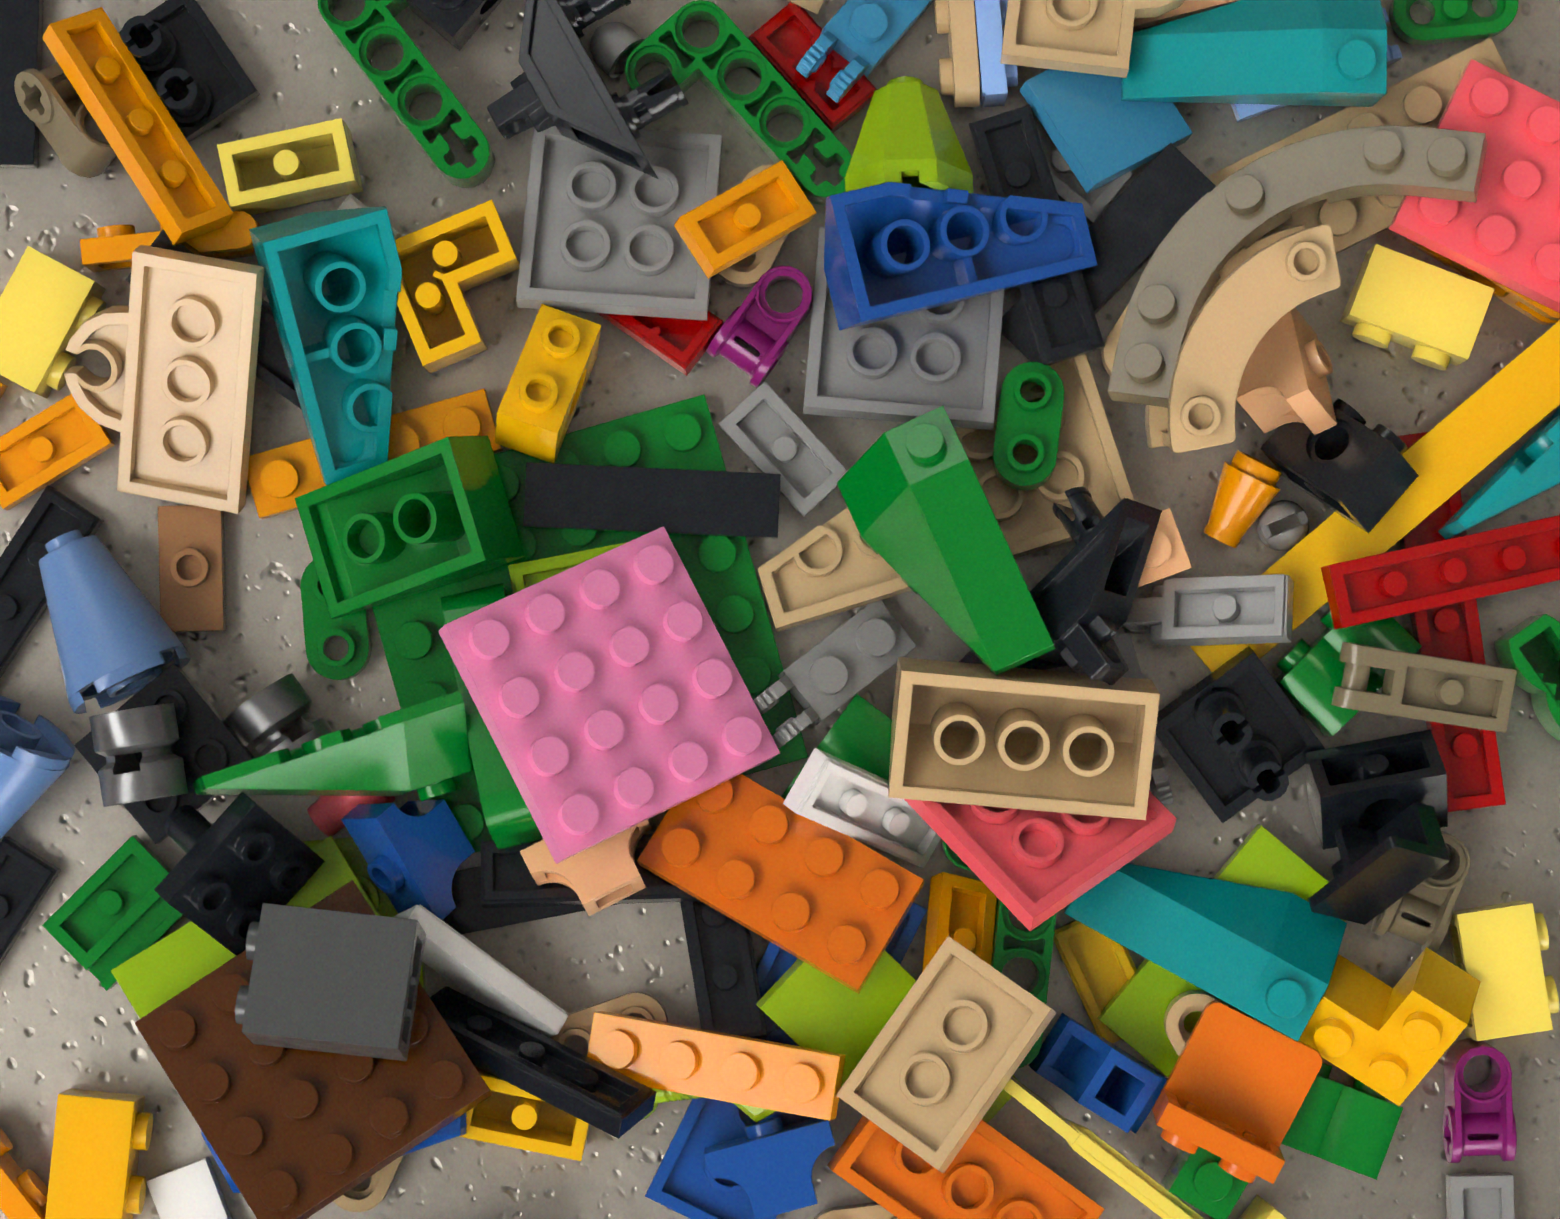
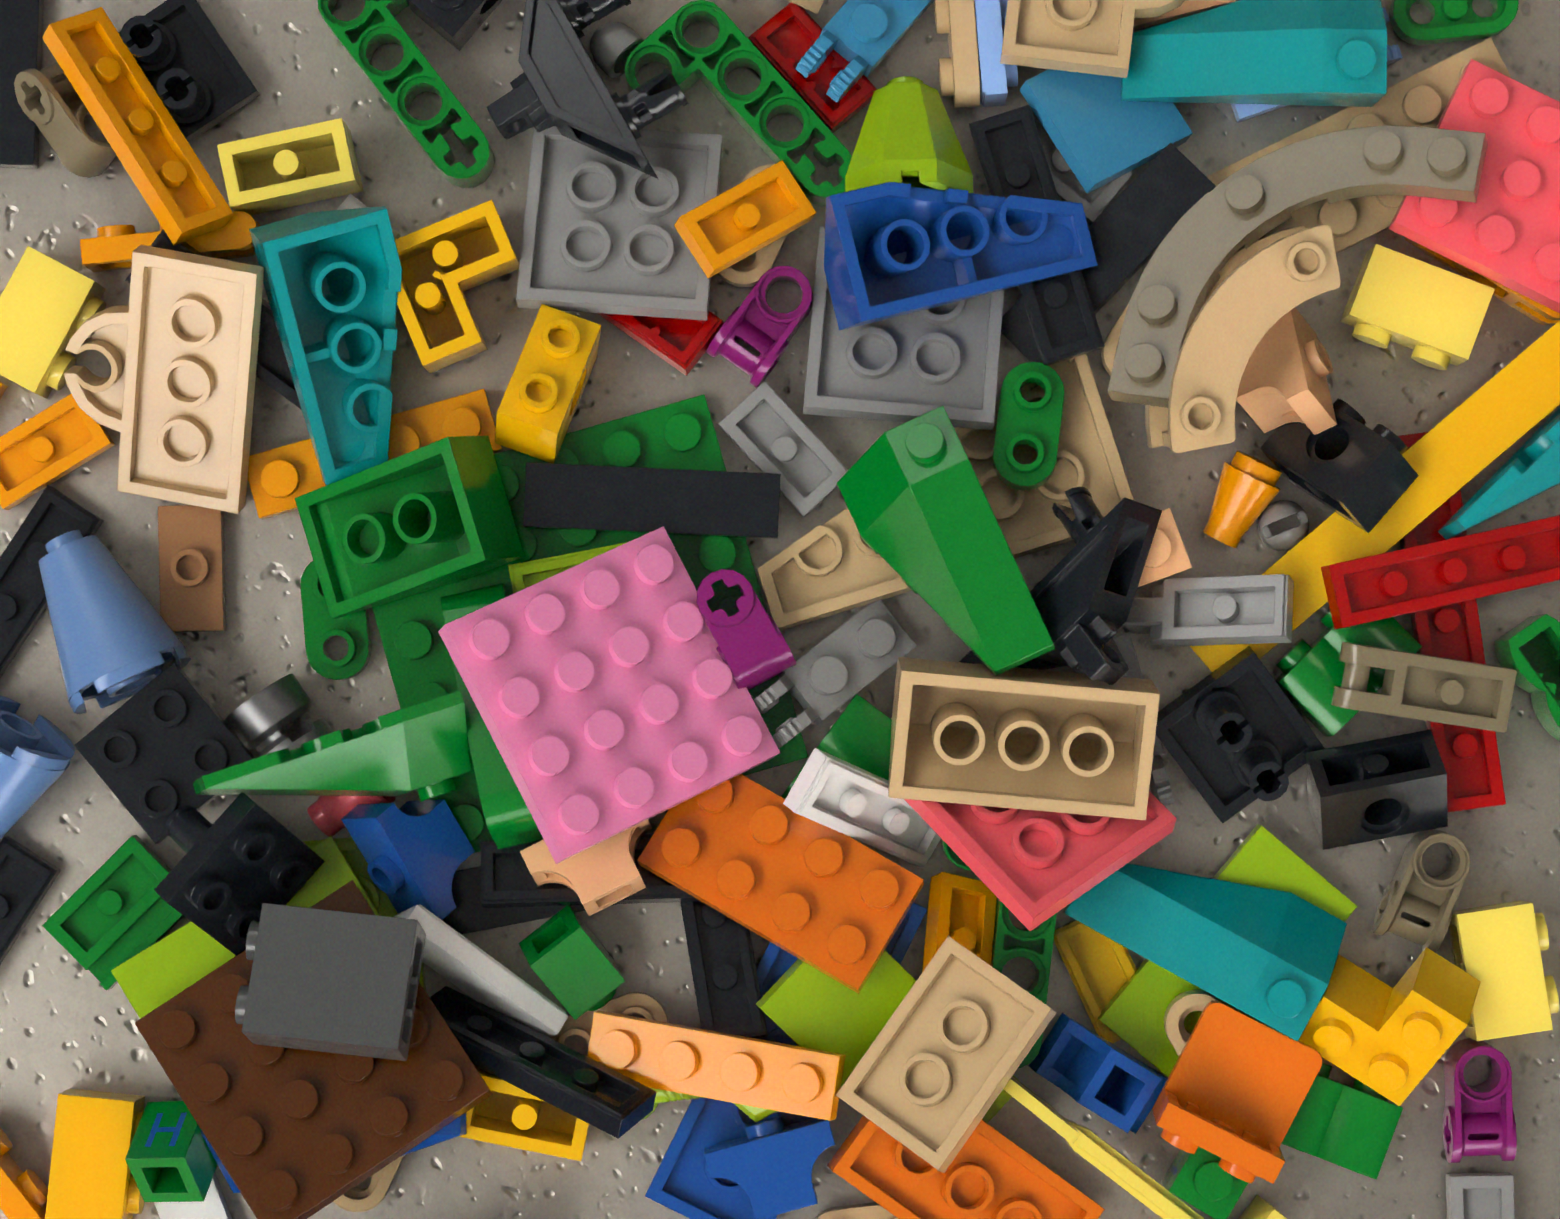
(131, 731): flat silver wheel -> none
(170, 1155): none -> green brick
(572, 963): none -> green brick
(749, 638): none -> magenta piece
(1381, 865): black panel -> none

